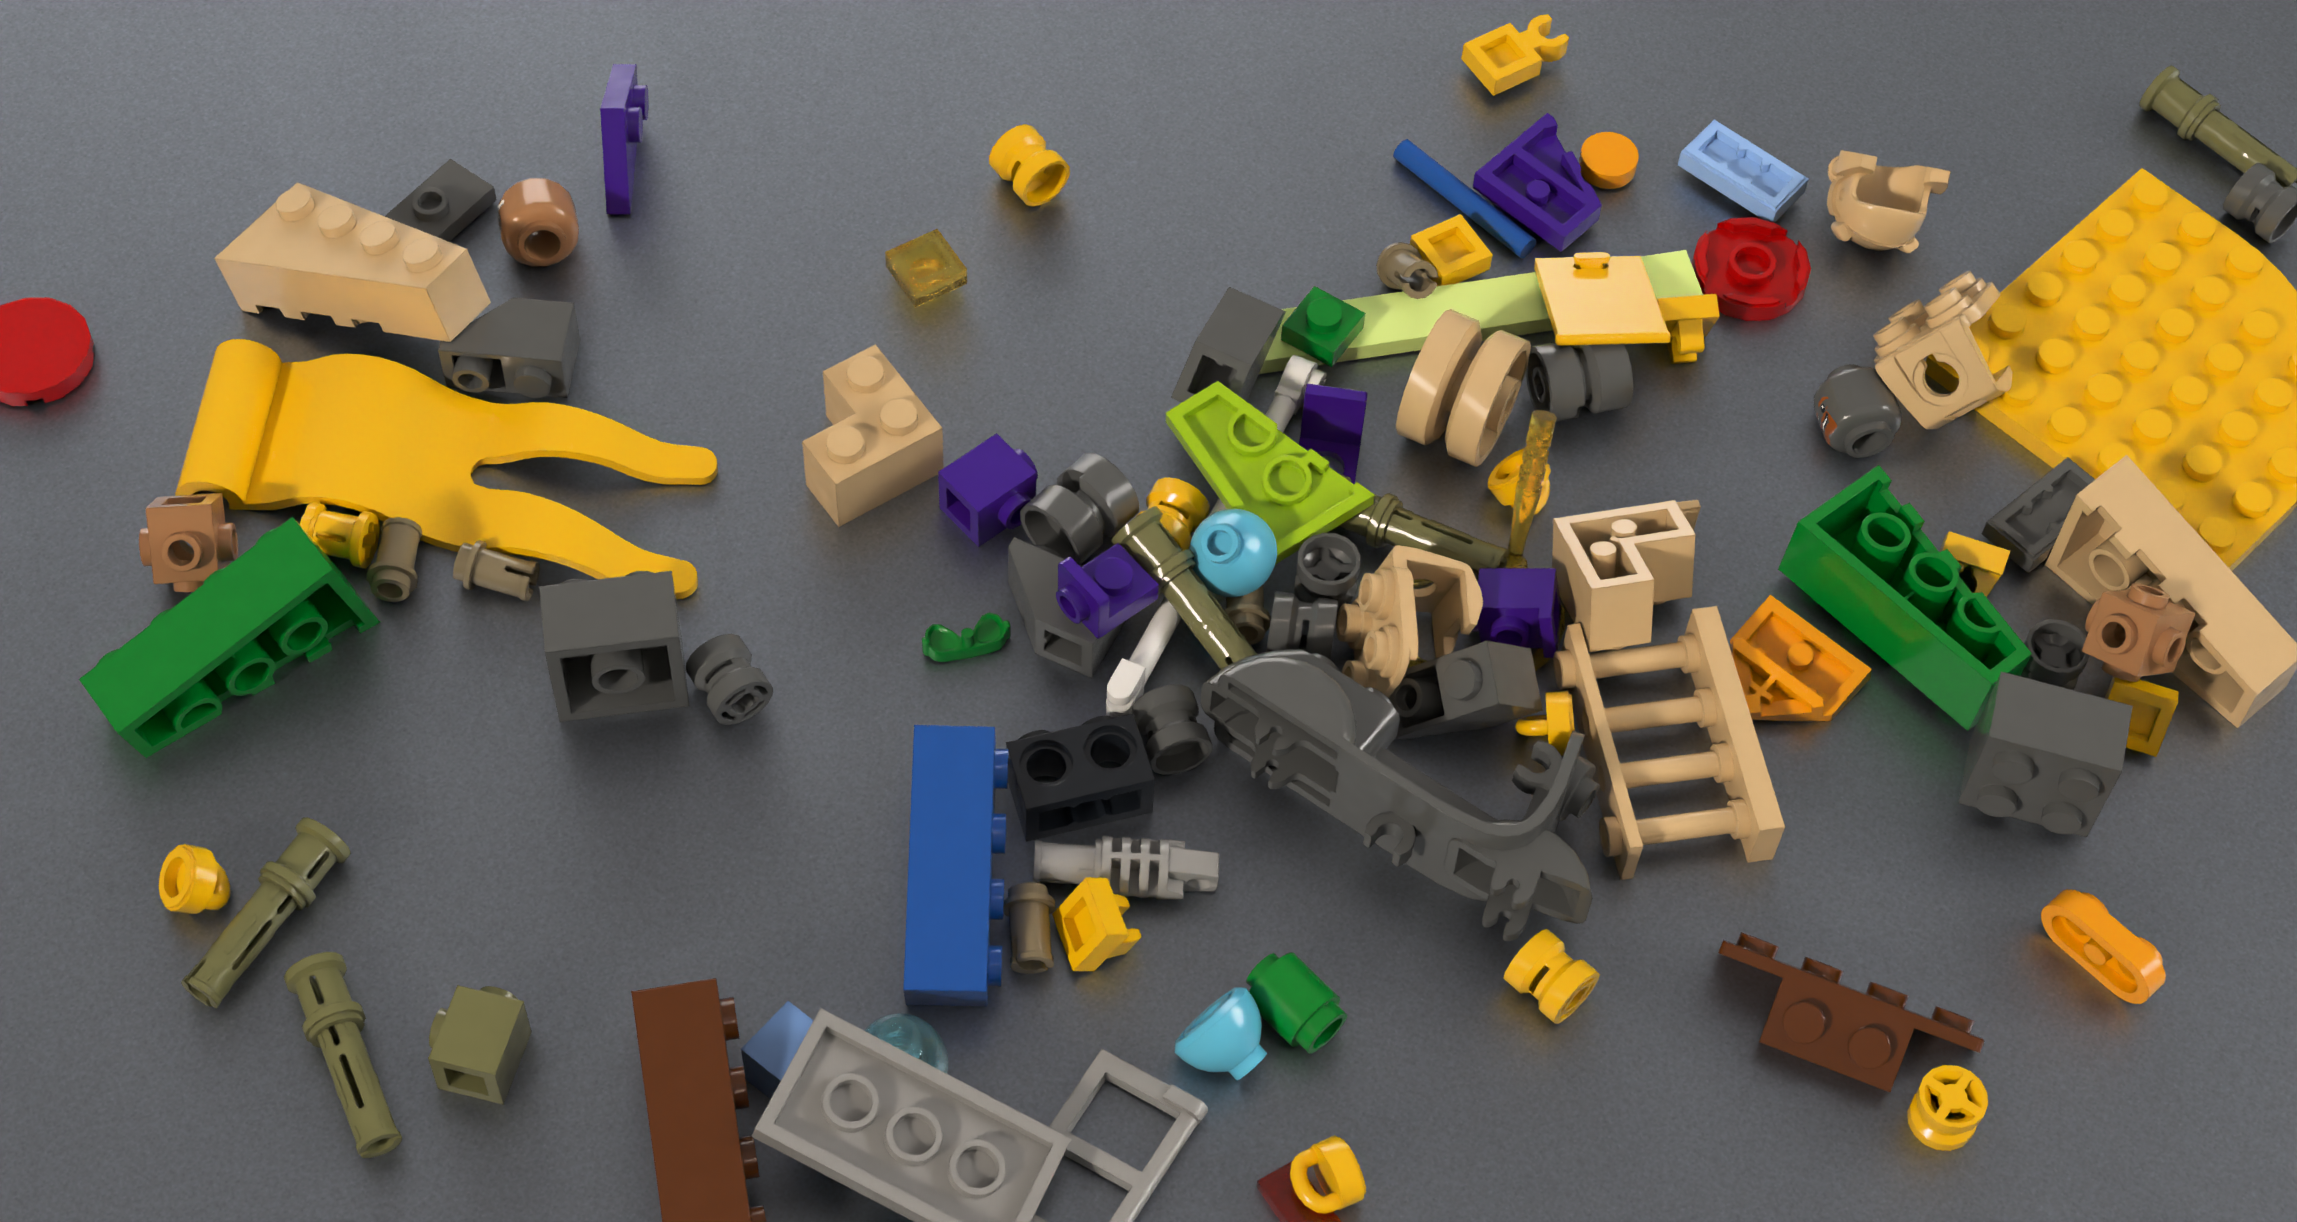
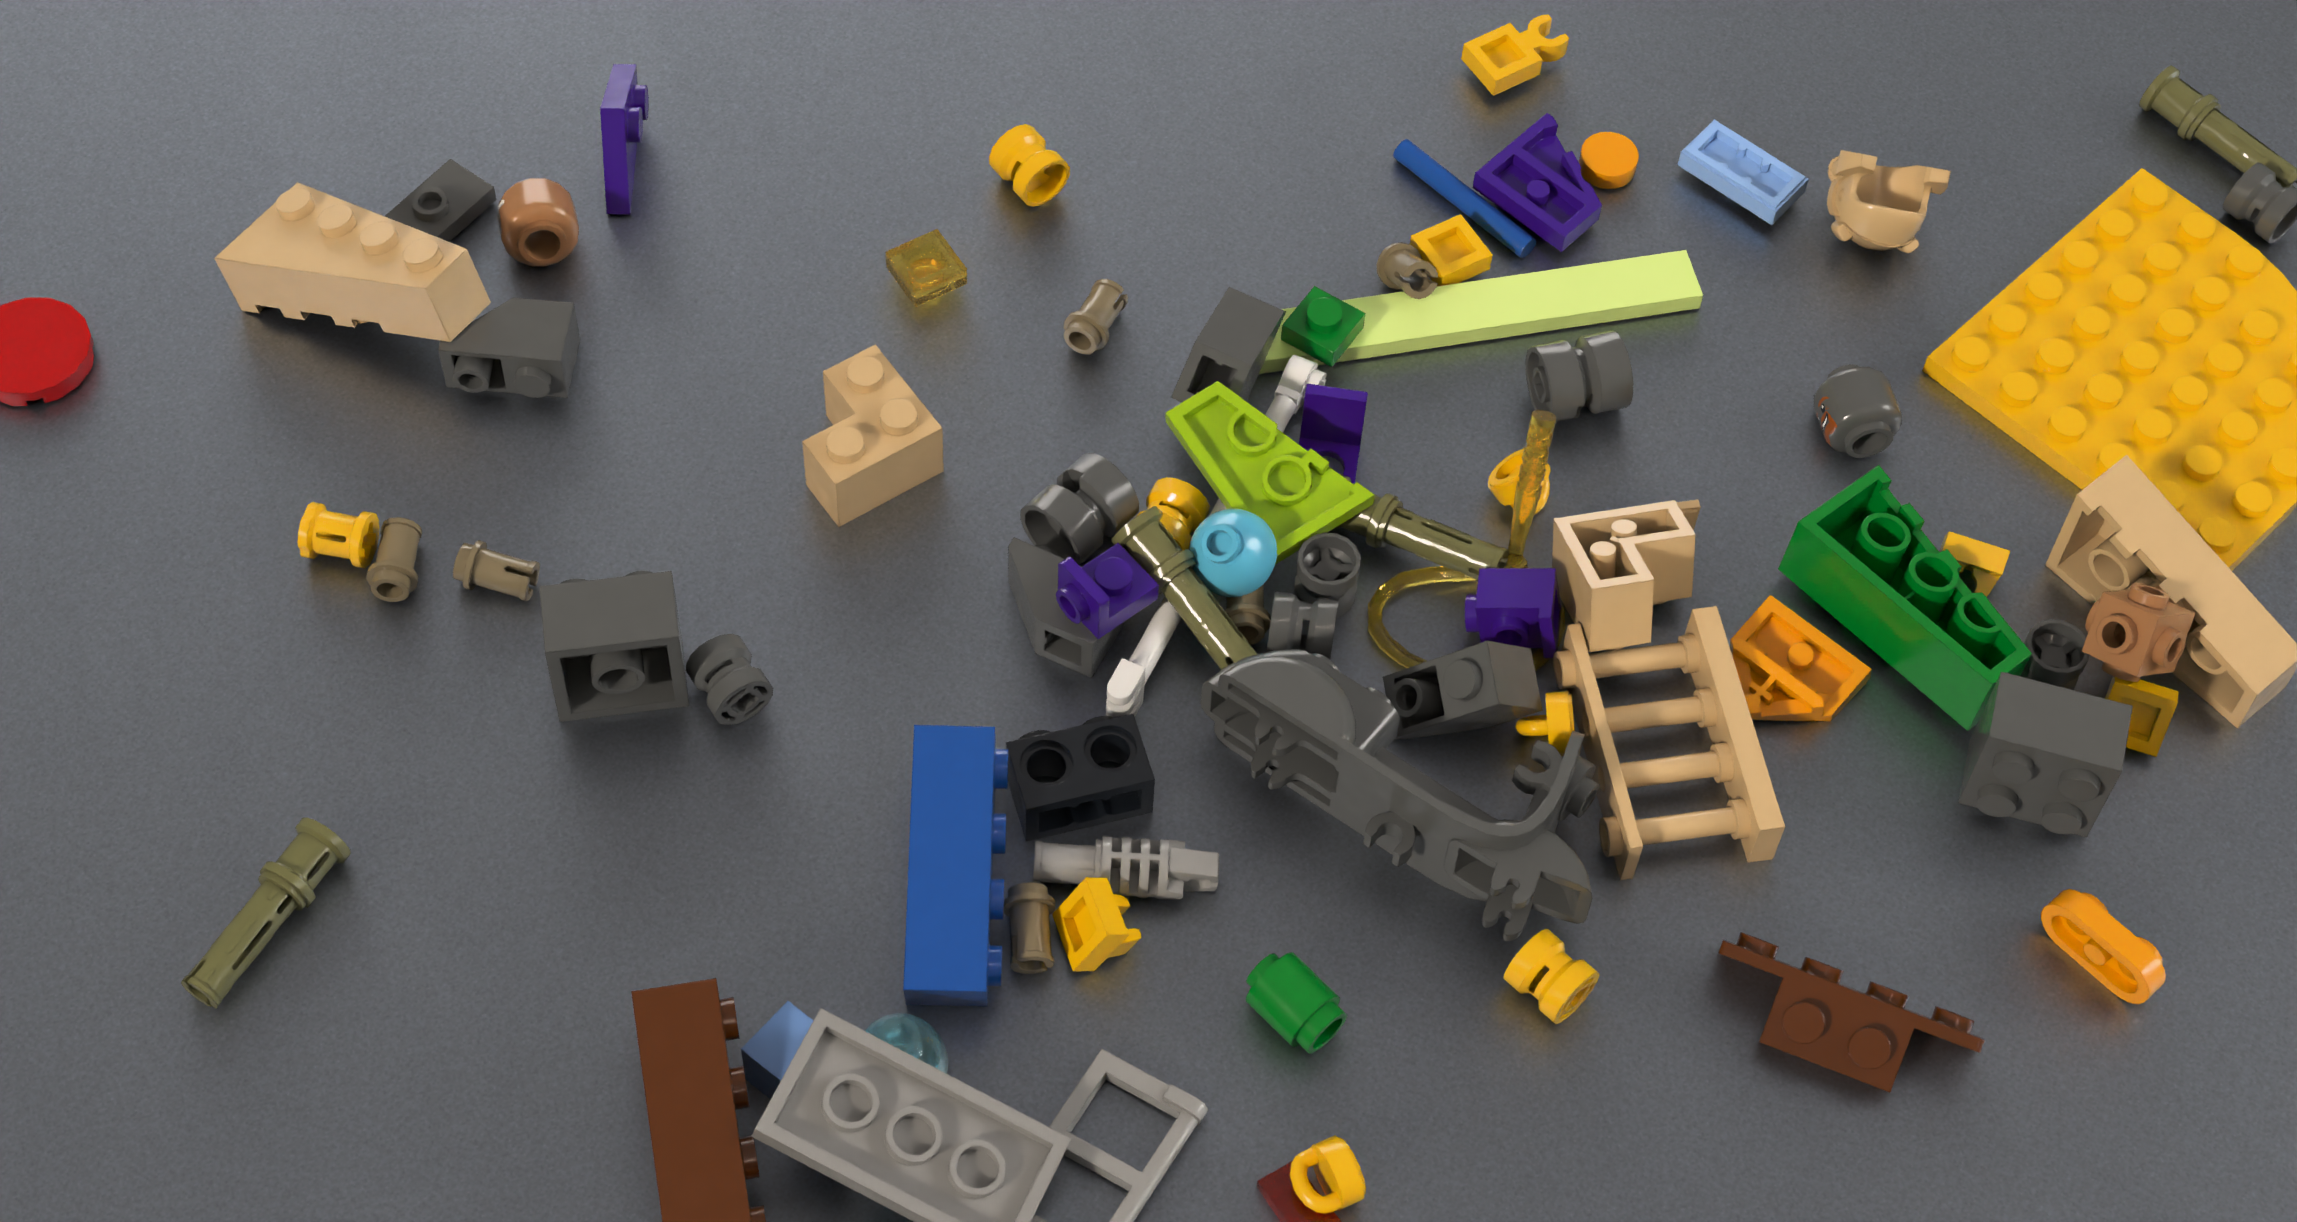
(191, 519): medium nougat brick -> none
(193, 881): yellow tile -> none
(226, 639): green wedge -> none
(335, 1027): olive pin -> none
(406, 447): yellow flag -> none
(479, 1042): olive brick -> none
(986, 637): green piece -> none
(987, 489): dark purple brick -> none
(1089, 326): none -> dark tan pin
(1170, 723): dark grey wheel -> none
(1224, 1036): medium azure brick -> none
(1384, 619): tan piece -> none
(1463, 387): tan wheel -> none
(1600, 300): yellow container -> none
(1688, 322): yellow tile -> none
(1751, 268): red tile -> none
(1943, 331): tan piece -> none
(1954, 1092): yellow wheel -> none
(2036, 516): dark grey plate -> none

